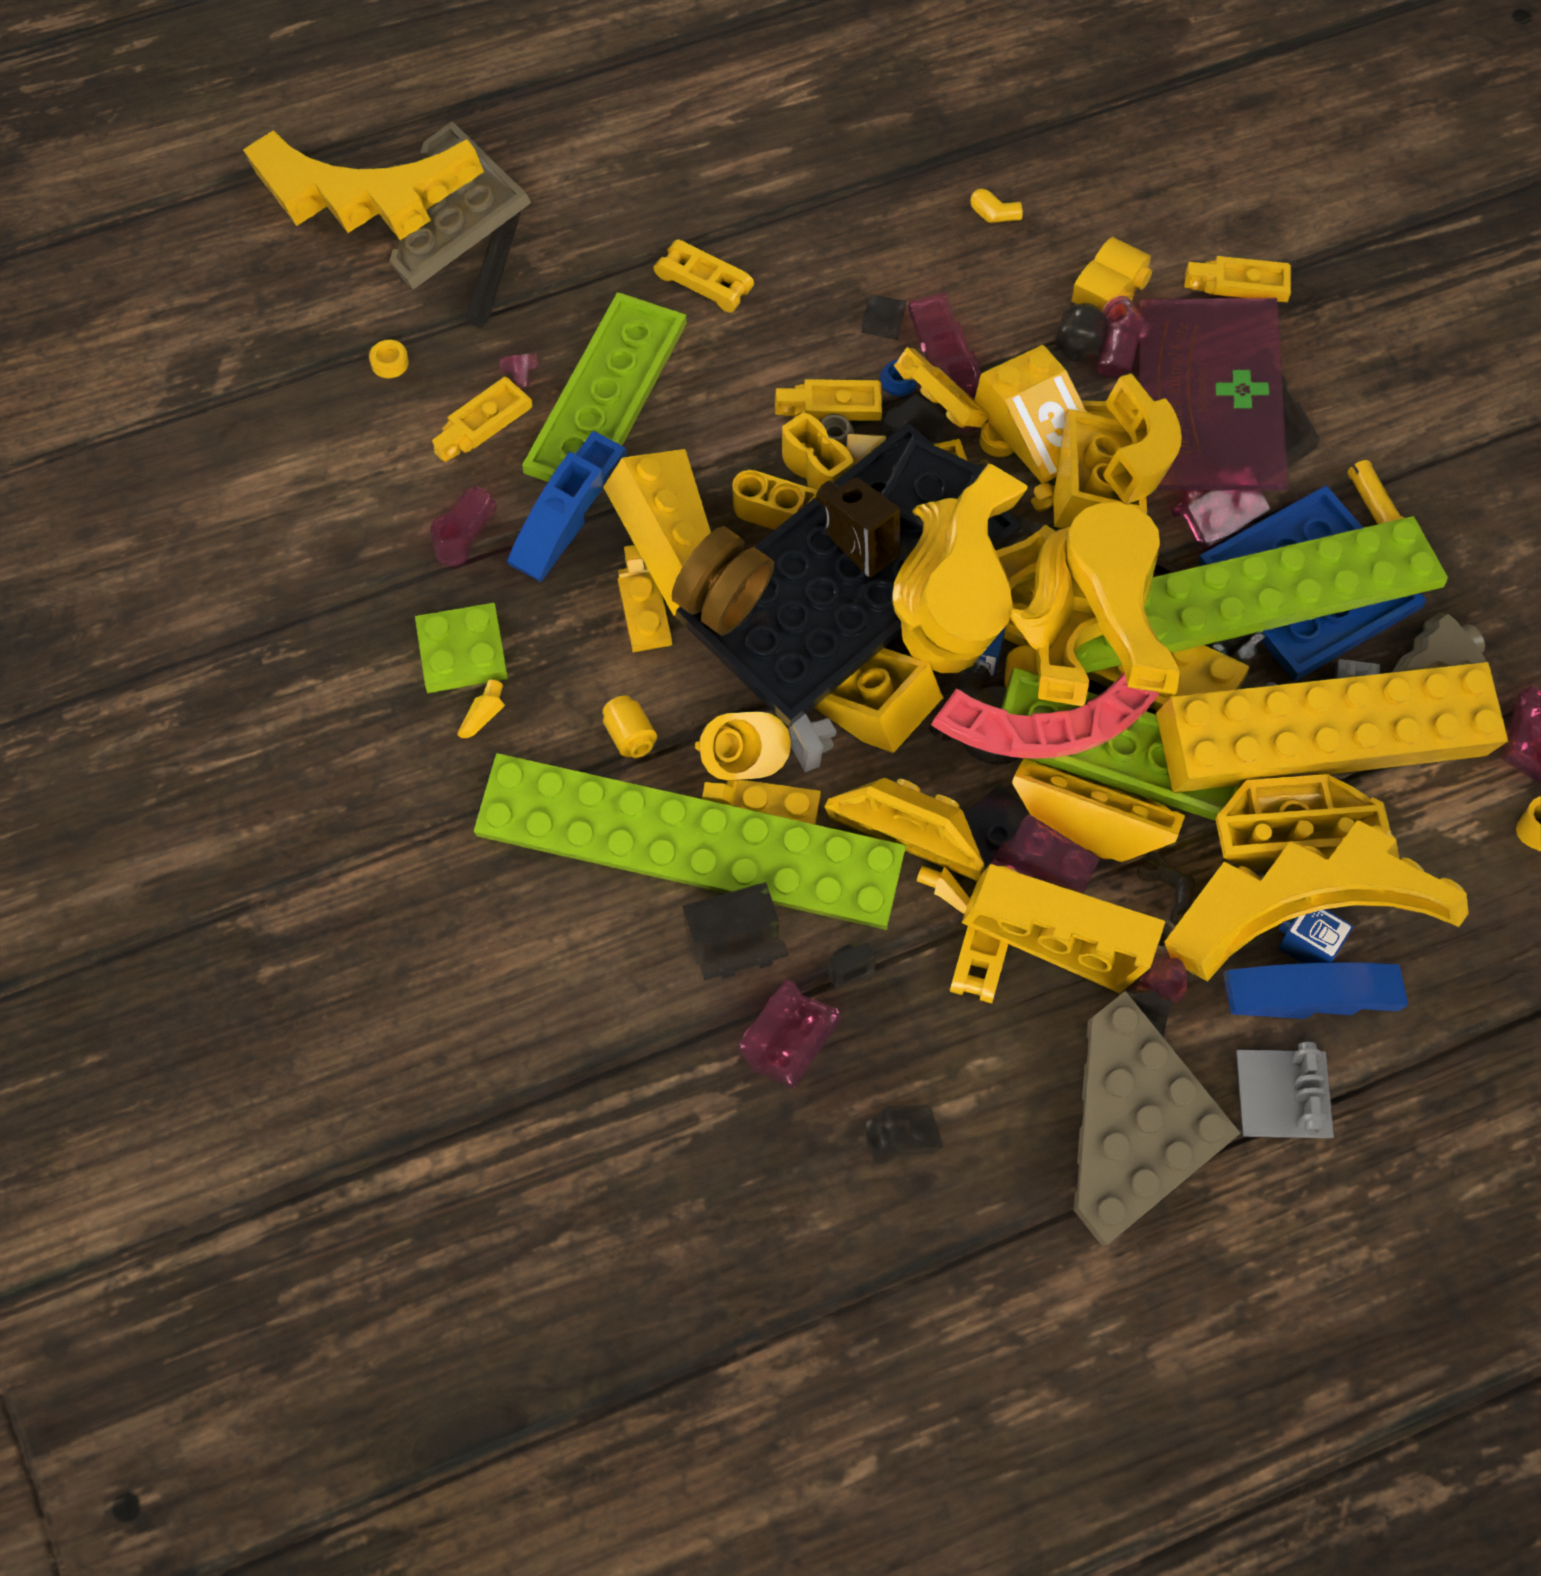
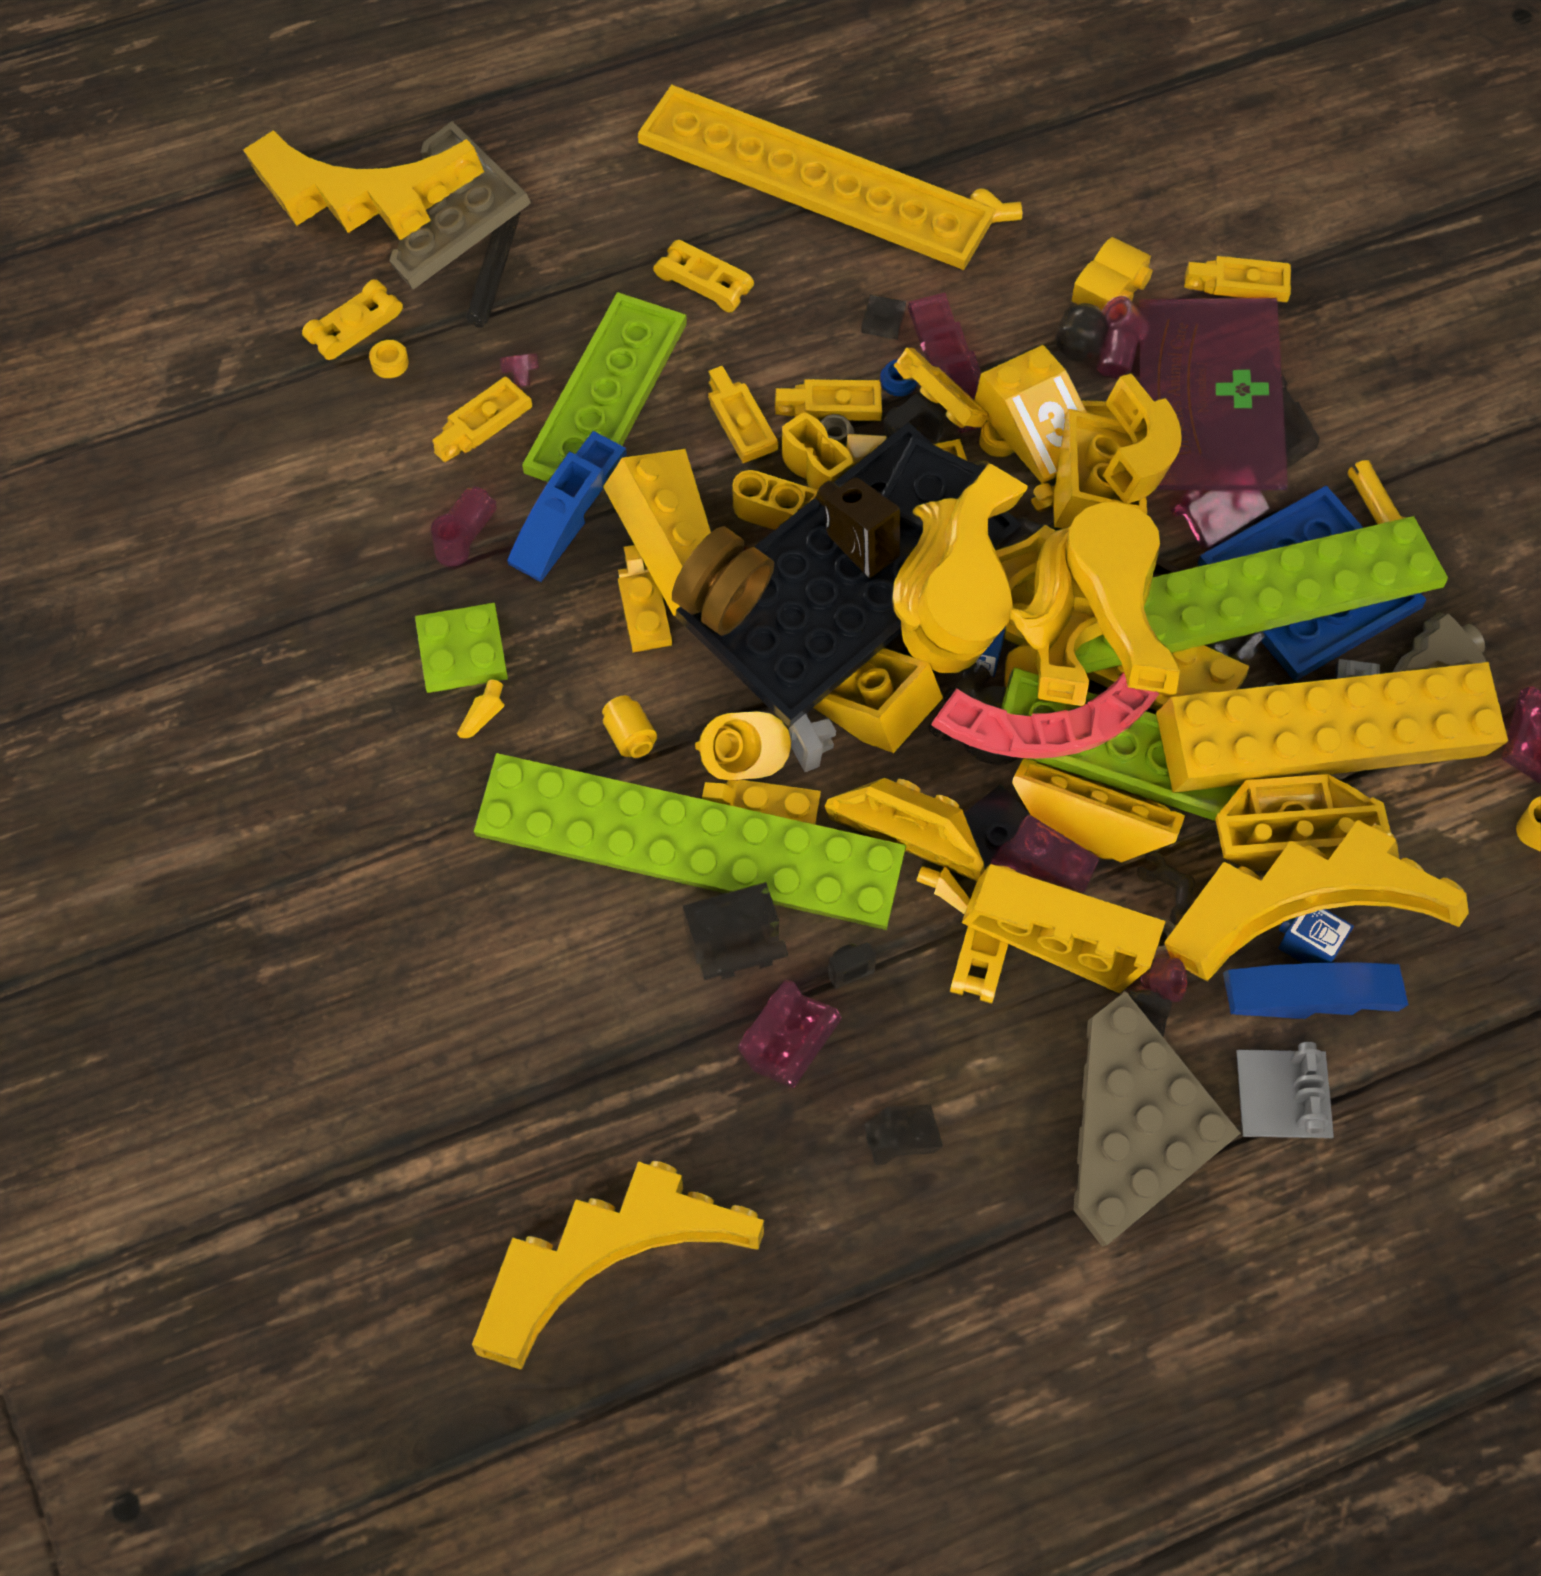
(353, 320): none -> yellow plate
(539, 1279): none -> yellow arch
(740, 417): none -> yellow hinge
(817, 176): none -> yellow plate

